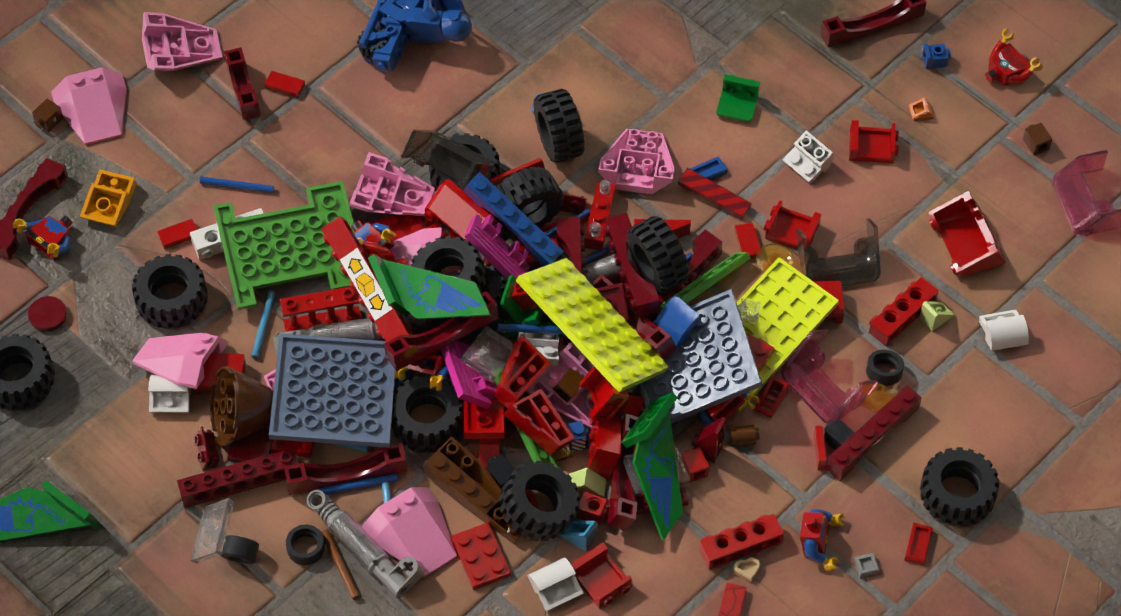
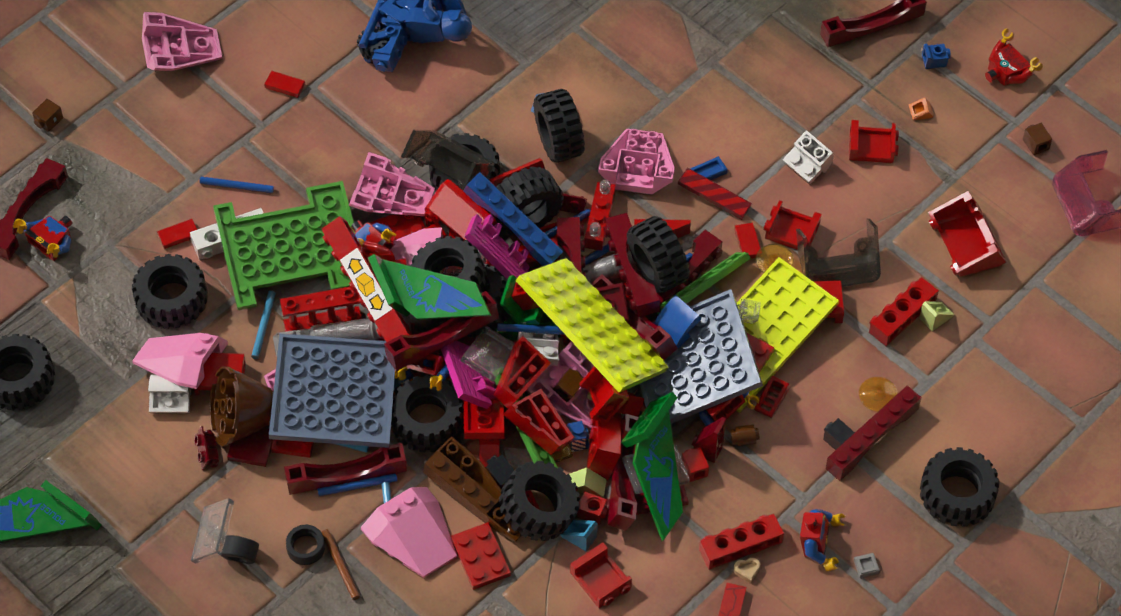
(47, 313): dark red tile -> none
(93, 104): bright pink wedge -> none
(108, 198): light orange slope -> none
(235, 478): dark red brick -> none
(241, 83): dark red arch -> none
(365, 549): light grey piece -> none
(555, 583): white brick -> none
(738, 98): green bracket -> none
(816, 387): clear pink windscreen -> none
(820, 449): red tile -> none
(888, 357): black tyre -> none
(918, 544): red tile -> none
(1004, 329): white brick -> none

